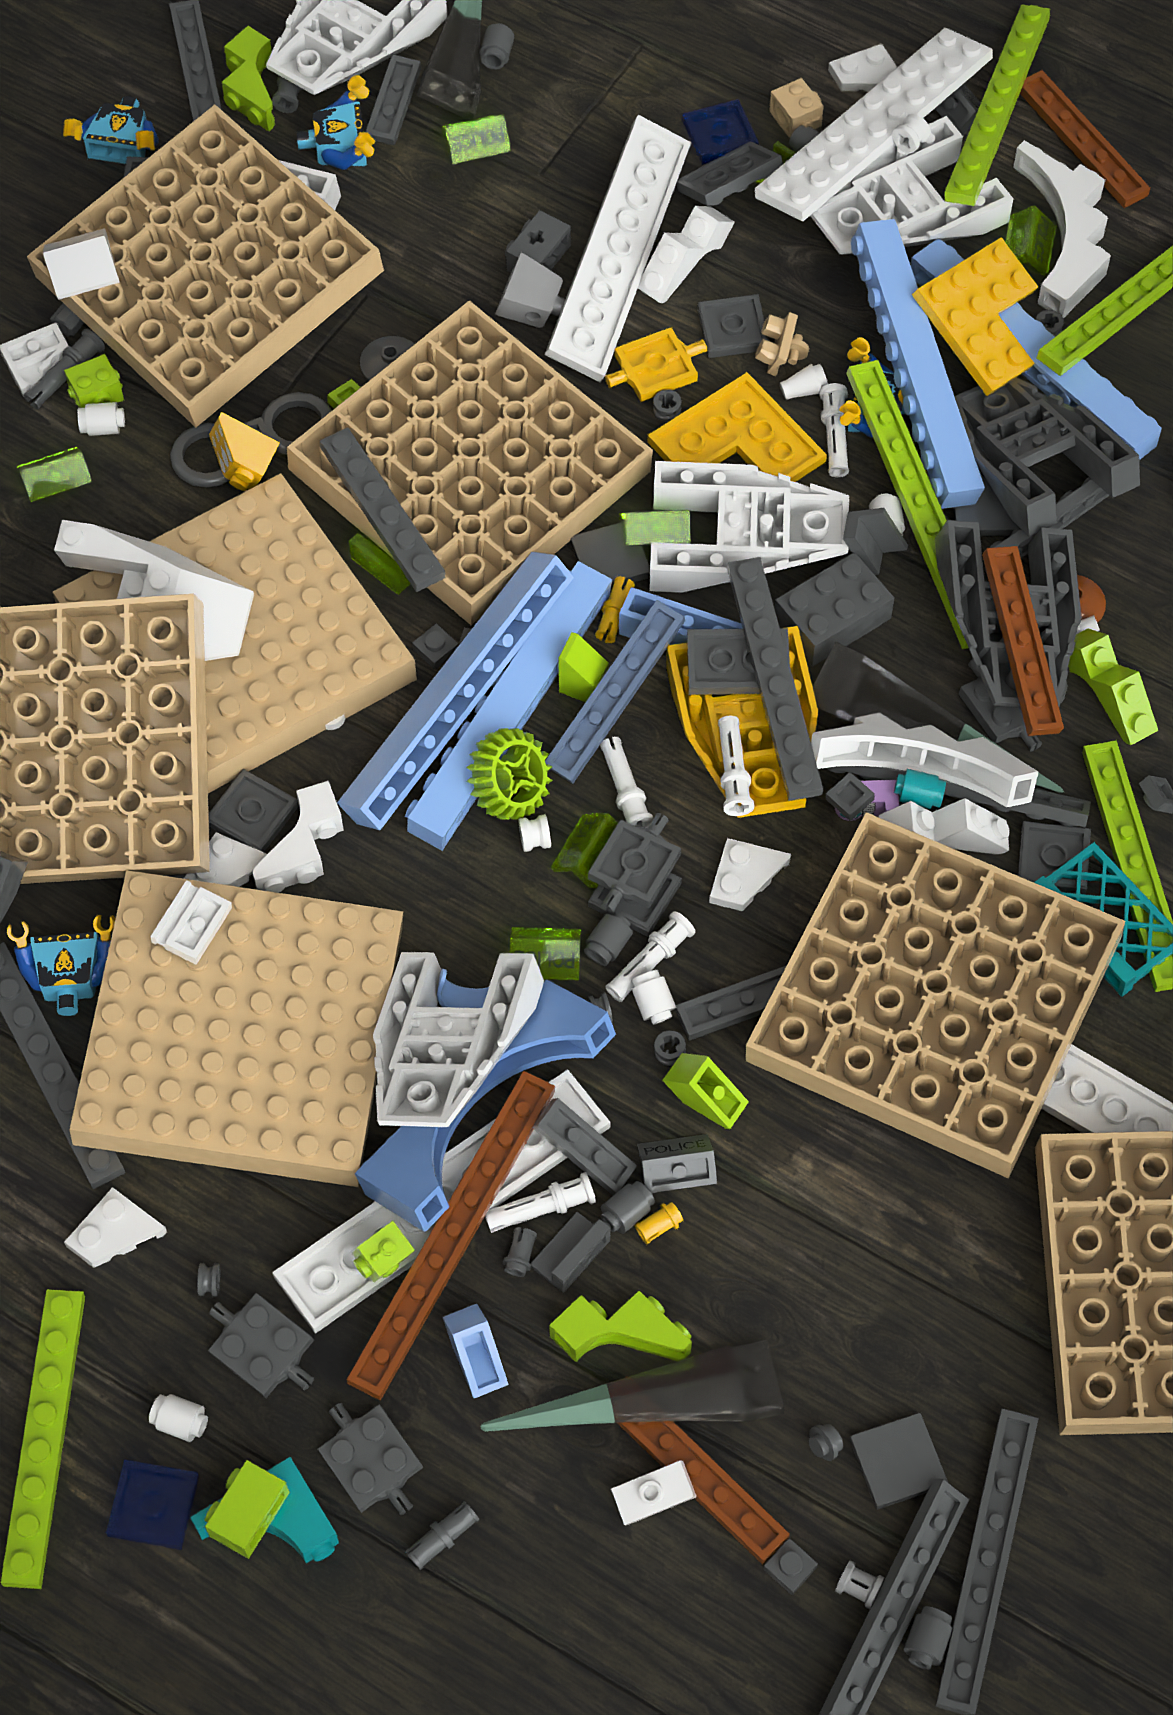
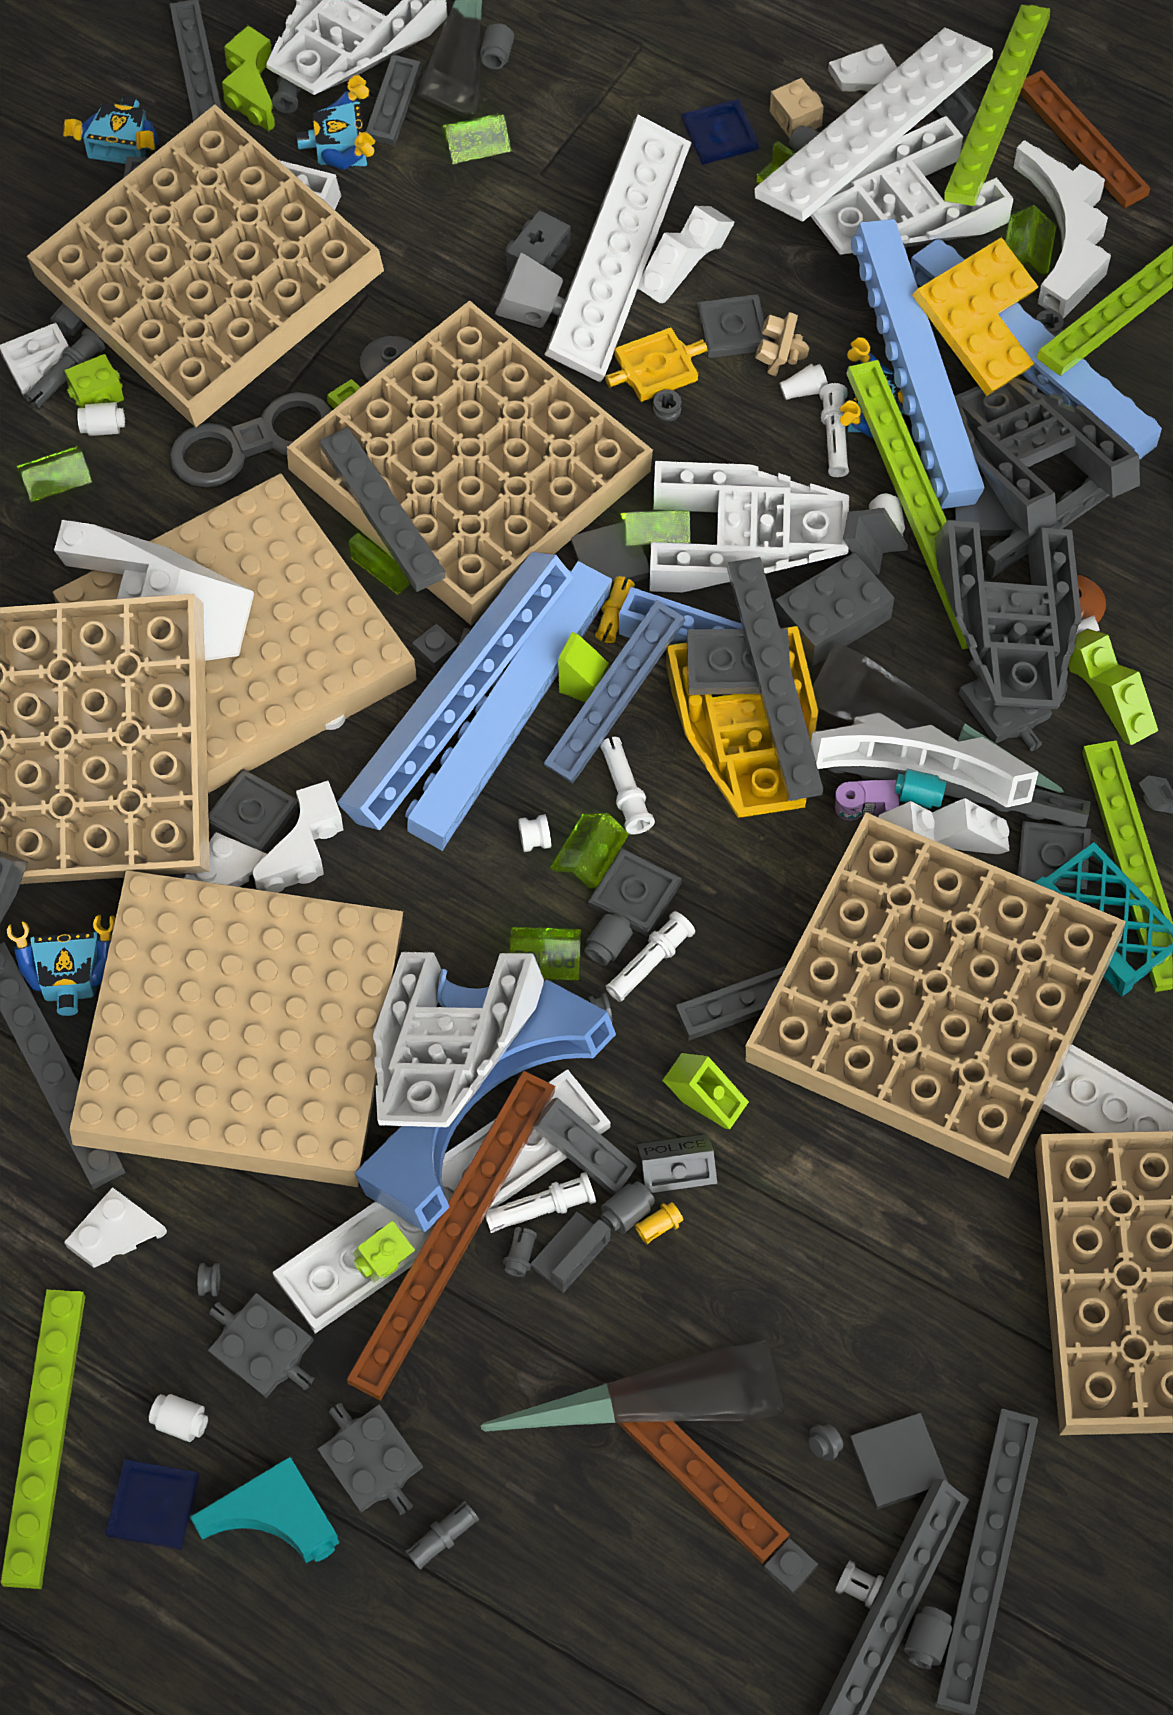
(80, 264): white slope -> none
(191, 922): white plate -> none
(241, 451): yellow slope -> none
(246, 1508): lime brick -> none
(475, 1350): light blue slope -> none
(500, 779): lime gear -> none
(634, 863): dark grey plate -> none
(636, 1325): lime arch -> none
(653, 997): white brick -> none
(653, 1492): white plate -> none
(669, 1036): dark grey bush -> none
(729, 174): dark grey plate -> none
(735, 778): white pin -> none
(740, 421): yellow plate -> none
(744, 873): white wing -> none
(850, 796): dark grey plate -> none
(911, 133): white wheel -> none
(1022, 641): dark orange plate -> none

